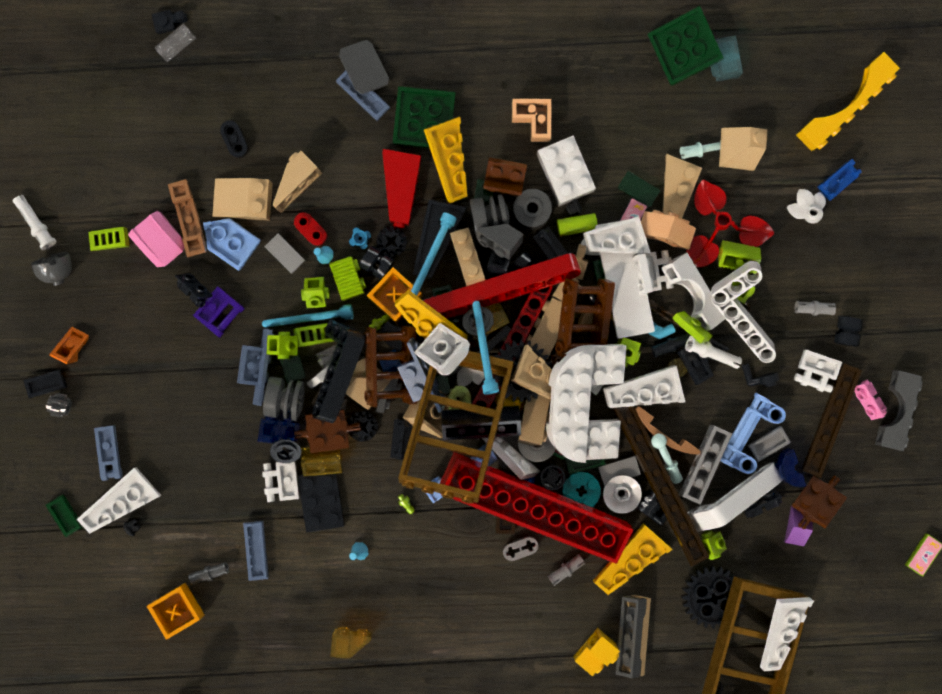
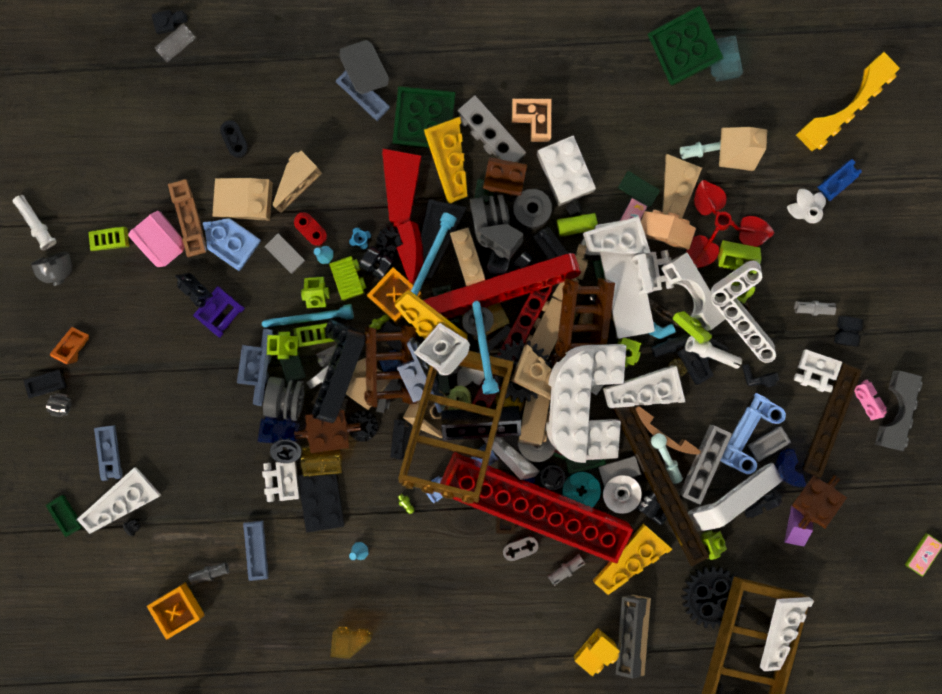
(412, 250): none -> red slope
(475, 108): none -> light grey brick

